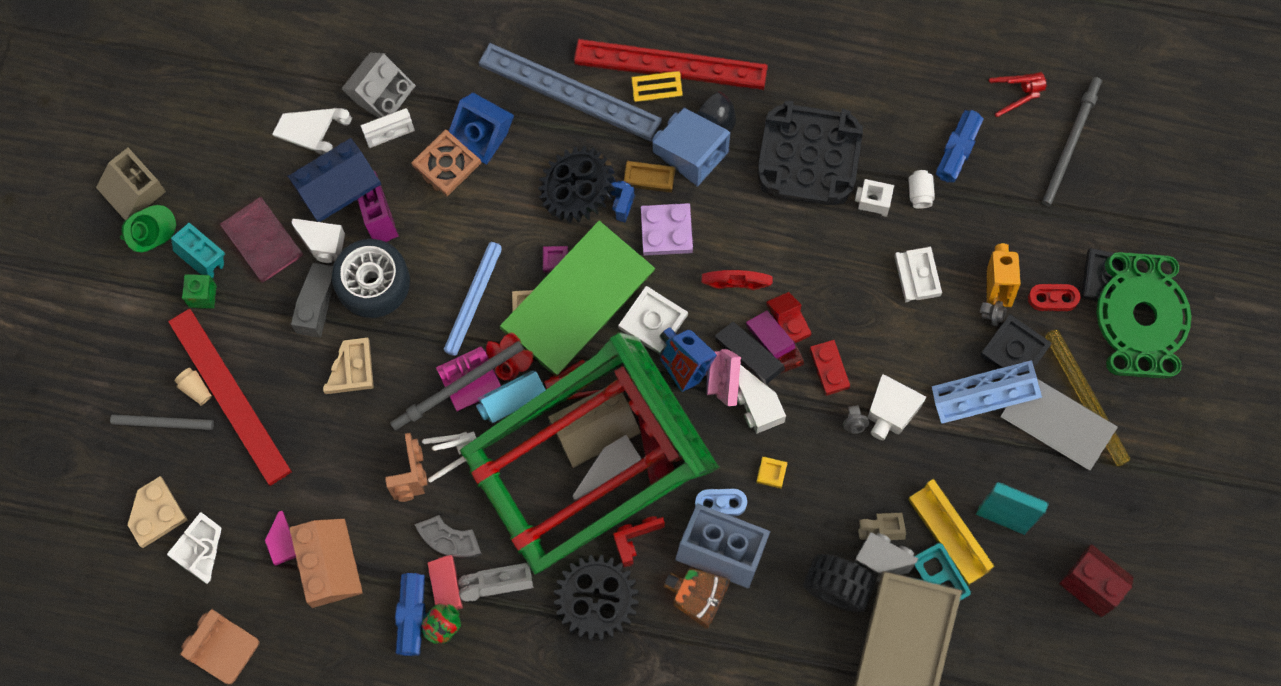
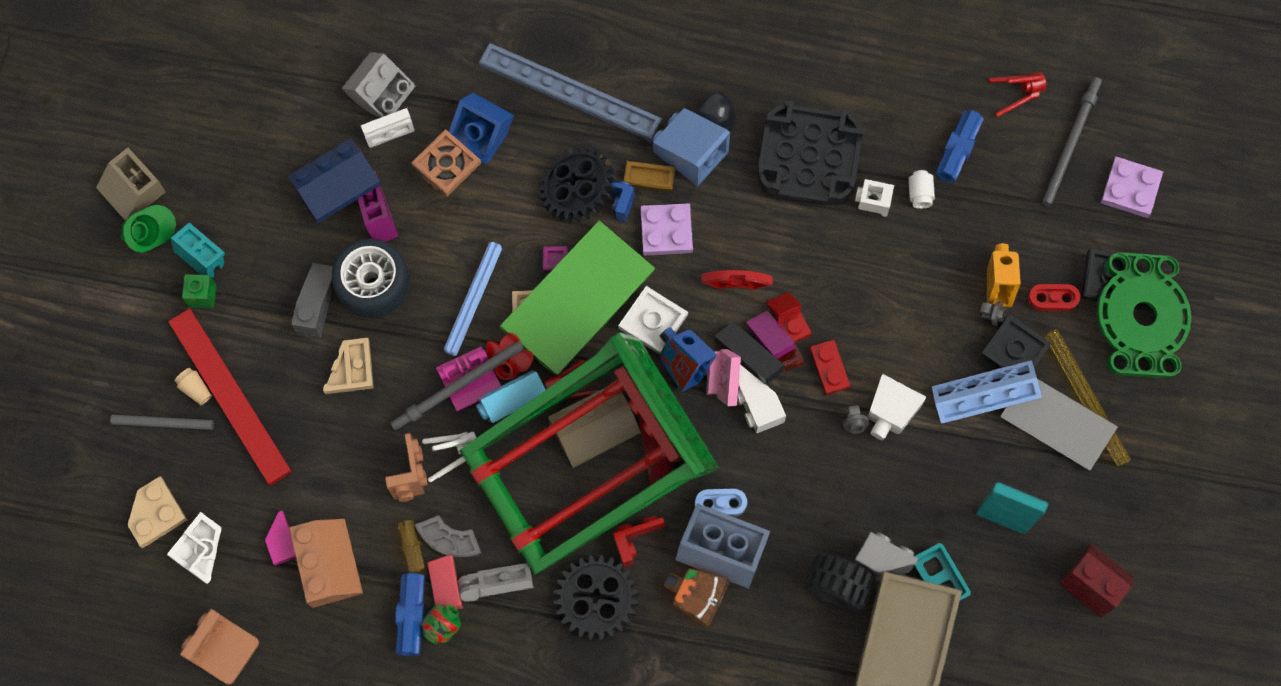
(261, 239): clear pink plate -> none
(310, 127): white flag -> none
(322, 239): white slope -> none
(411, 546): none -> clear yellow axle
(609, 463): light grey slope -> none
(659, 61): red tile -> none
(677, 84): yellow tile -> none
(771, 472): yellow tile -> none
(888, 524): dark tan plate -> none
(918, 274): white plate -> none
(951, 532): yellow fence -> none
(1131, 187): none -> lavender plate

